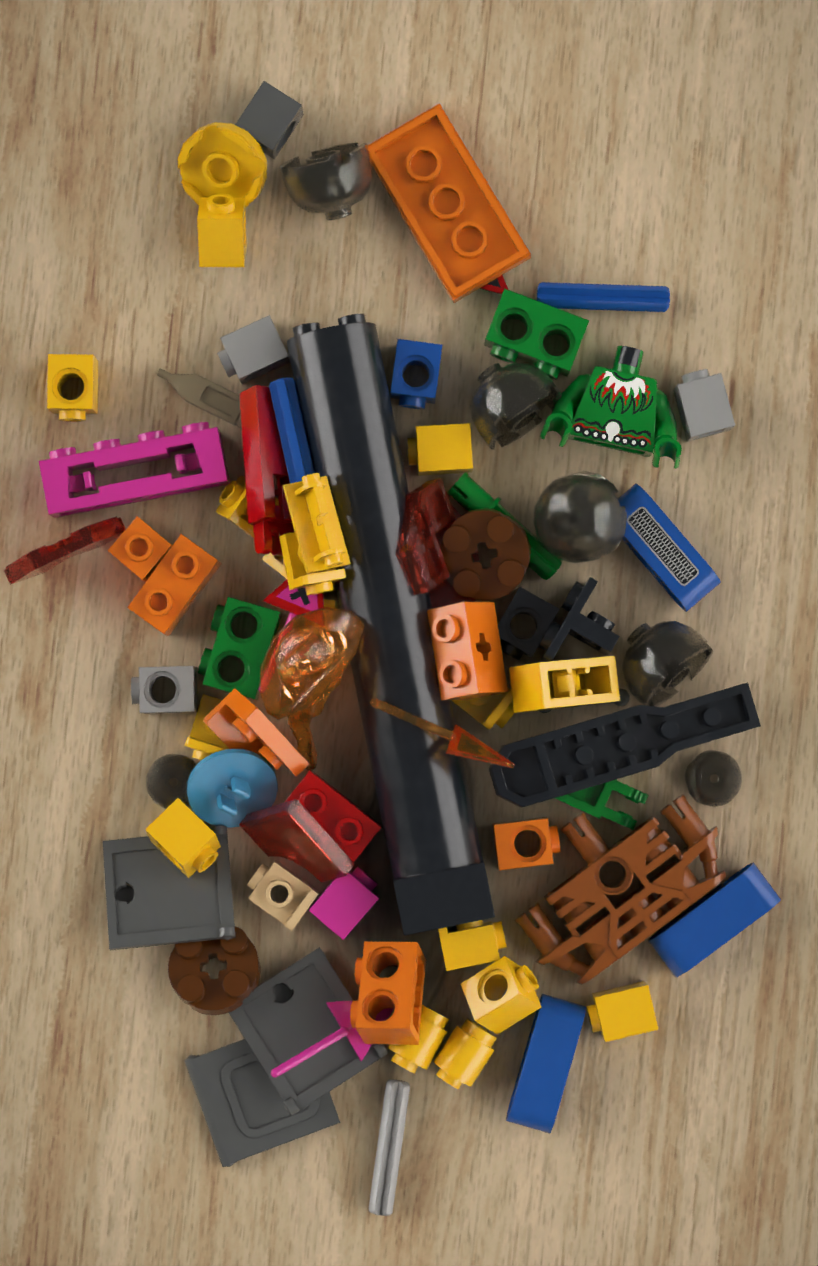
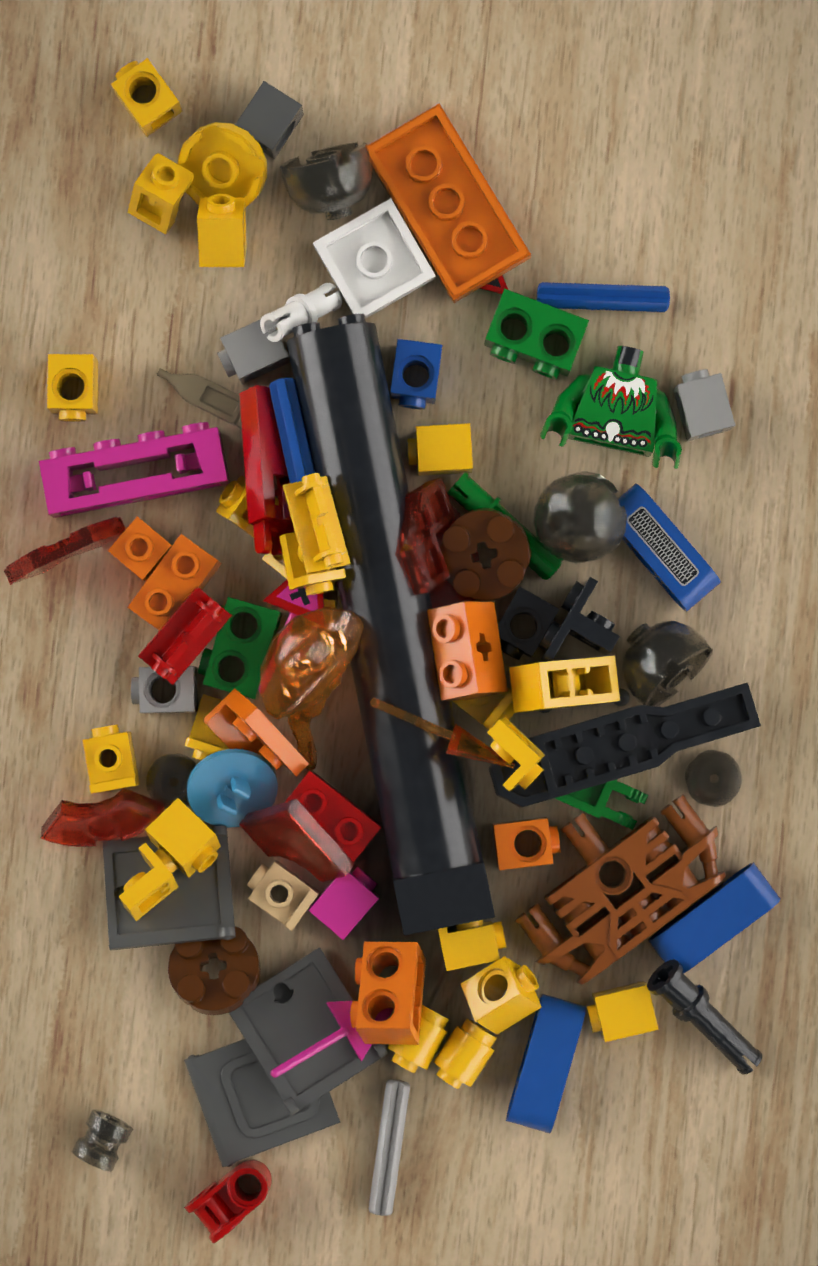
(85, 823): none -> clear red tile
(102, 1140): none -> clear smoke wheel
(123, 772): none -> yellow brick
(149, 115): none -> yellow brick
(149, 888): none -> yellow bracket
(159, 192): none -> yellow bracket
(184, 635): none -> red hinge
(225, 1204): none -> red piece
(300, 310): none -> white pin
(374, 260): none -> white plate
(510, 402): clear smoke cylinder -> none
(514, 745): none -> yellow bracket
(692, 1004): none -> black pin

